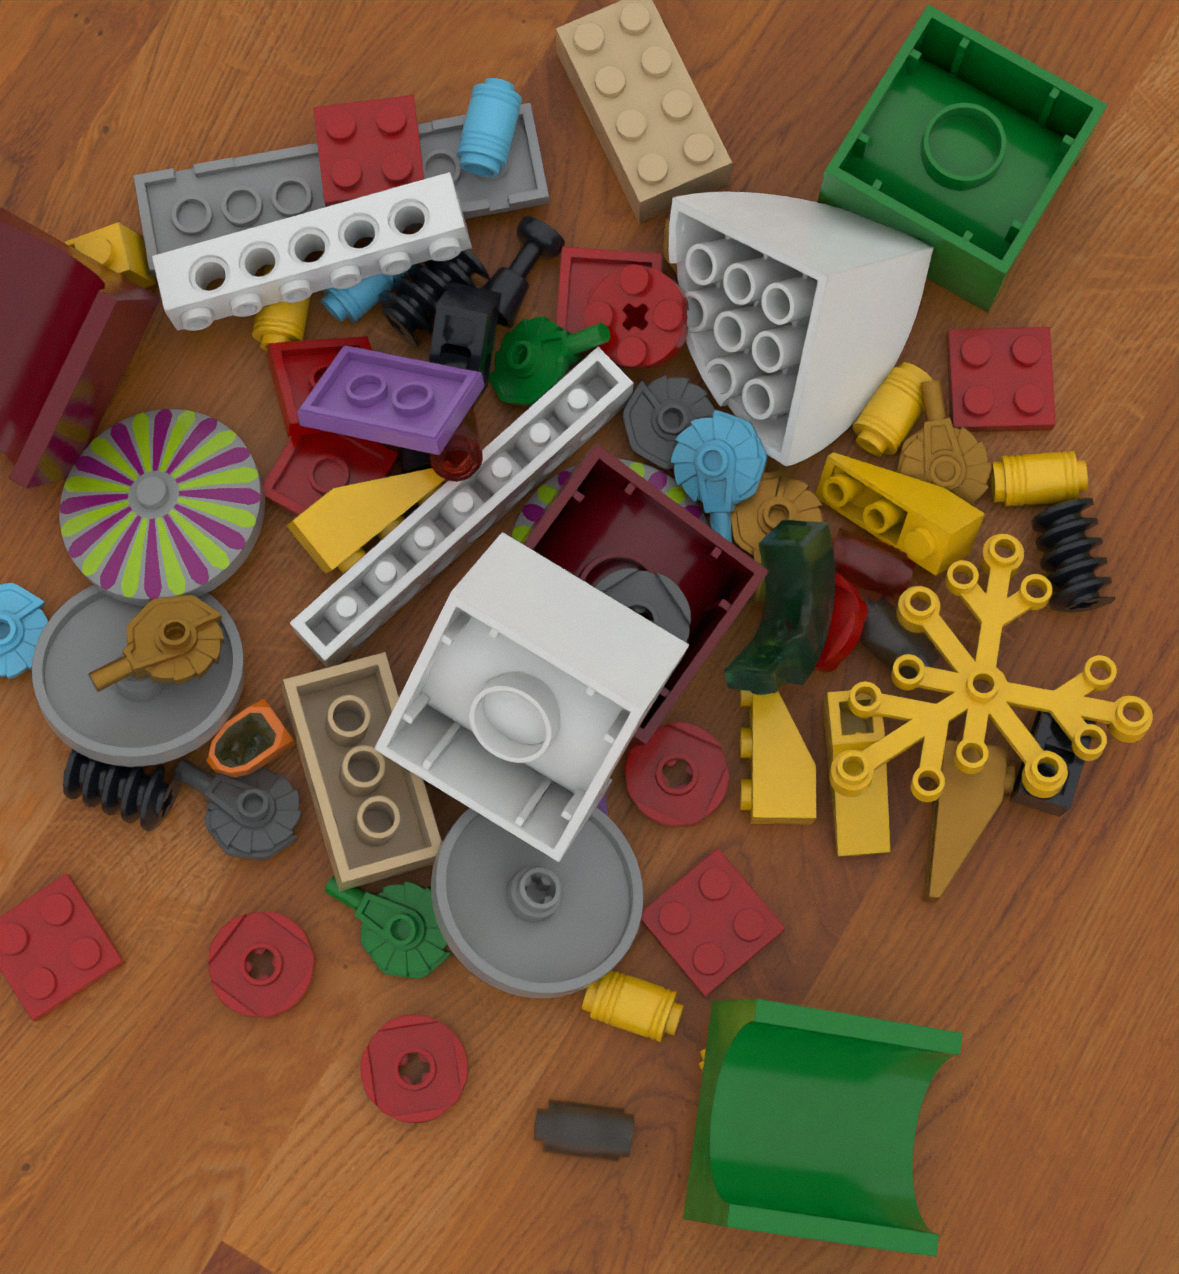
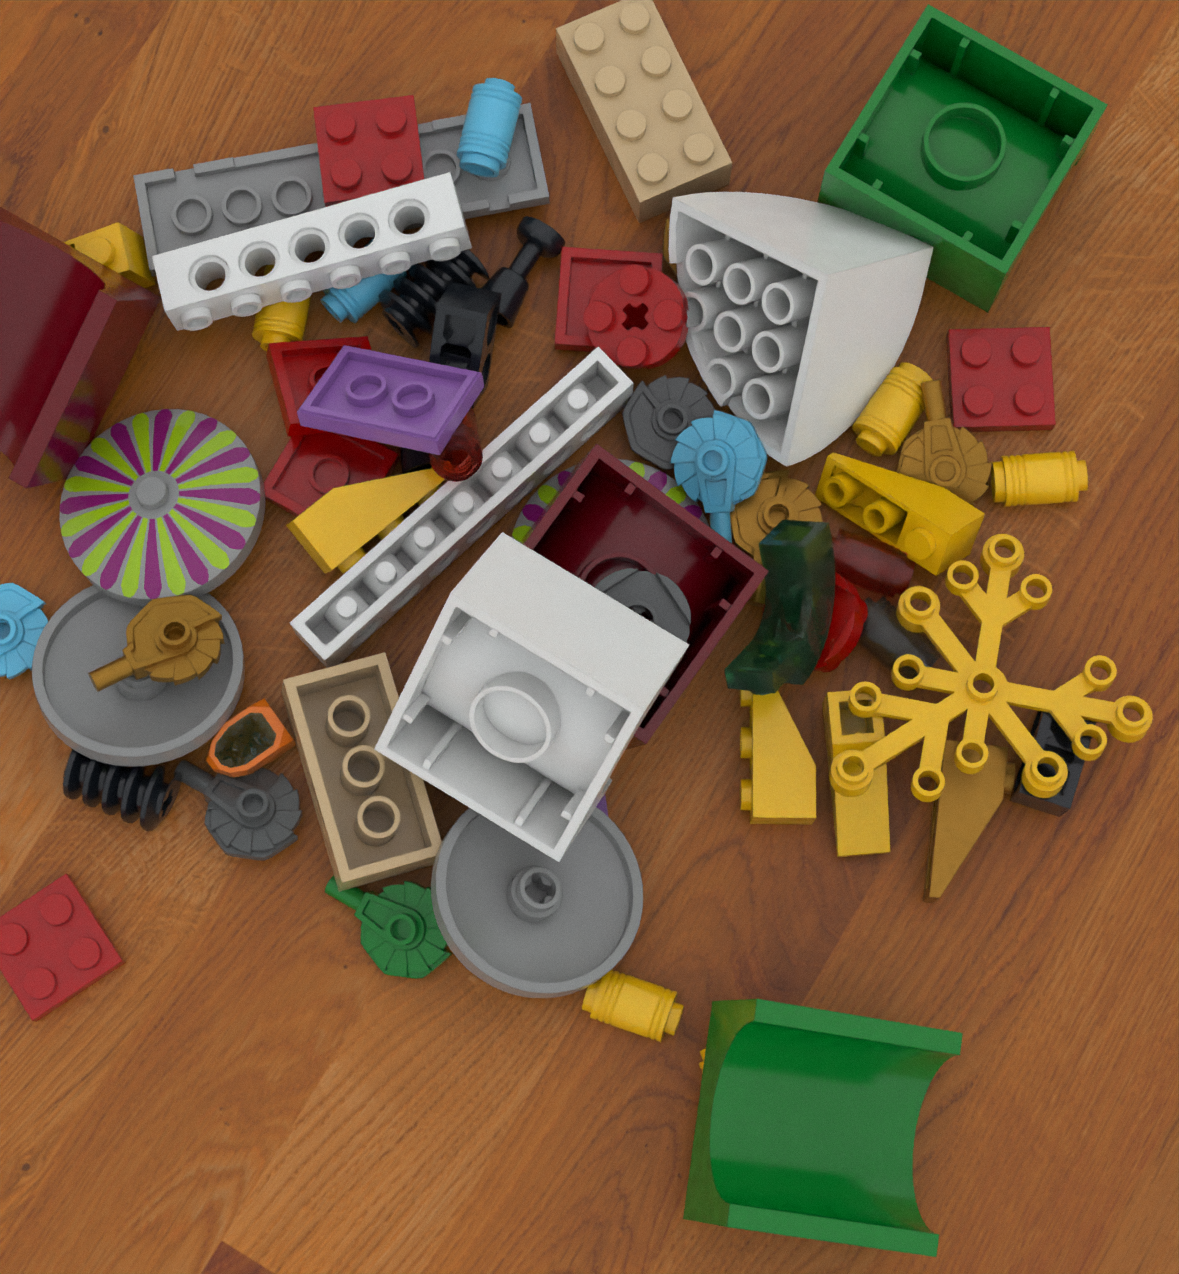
(231, 970): red plate -> none
(390, 1050): red plate -> none
(537, 358): green piece -> none
(584, 1130): clear smoke head -> none
(687, 803): red plate -> none
(711, 922): red plate -> none
(1070, 556): black piece -> none

